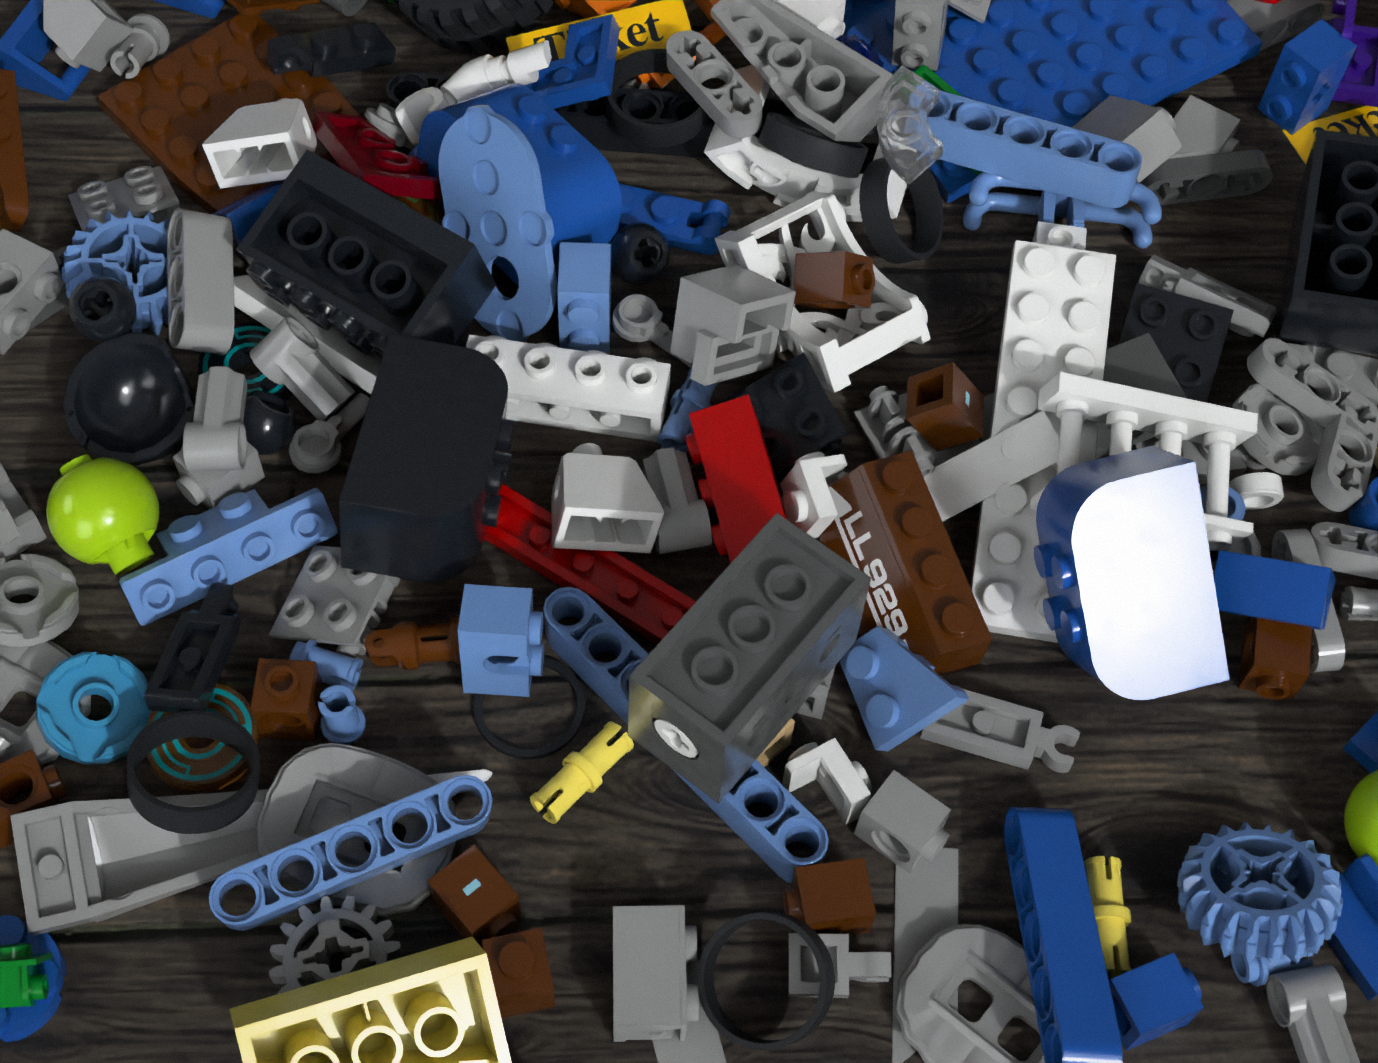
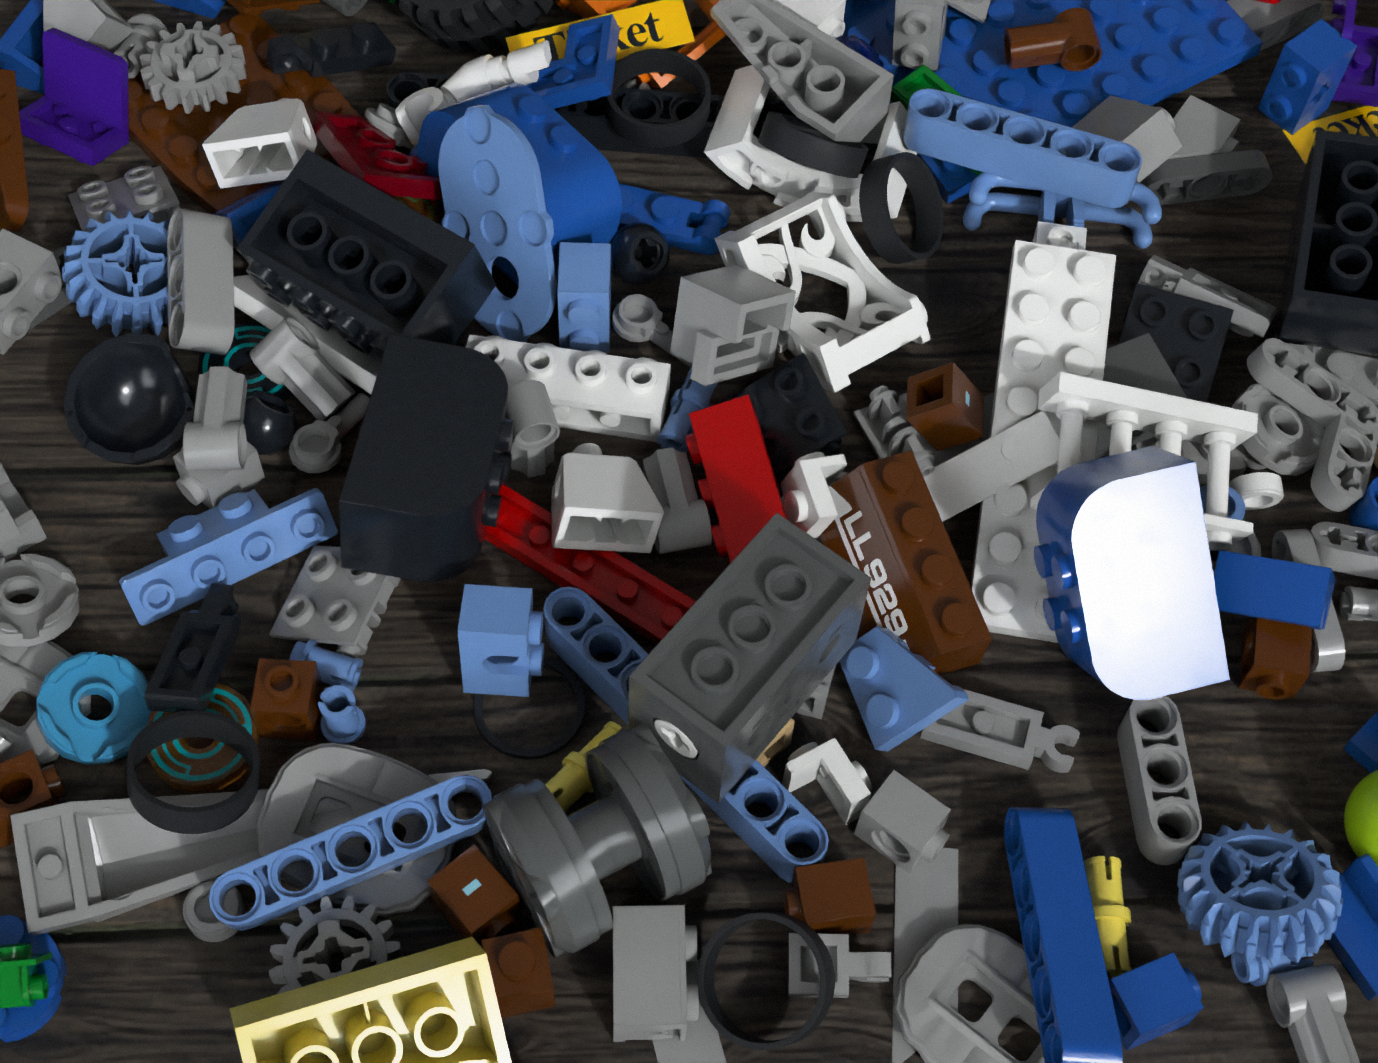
(83, 100): none -> dark purple bracket
(102, 308): black piece -> none
(103, 513): lime brick -> none
(193, 67): none -> light grey gear
(201, 918): none -> light grey tile
(413, 645): reddish brown piece -> none
(533, 429): none -> light grey piece
(638, 820): none -> dark grey piece
(715, 102): light grey beam -> none
(833, 280): reddish brown brick -> none
(904, 124): clear tile -> none
(1066, 40): none -> reddish brown piece
(1149, 800): none -> light grey beam

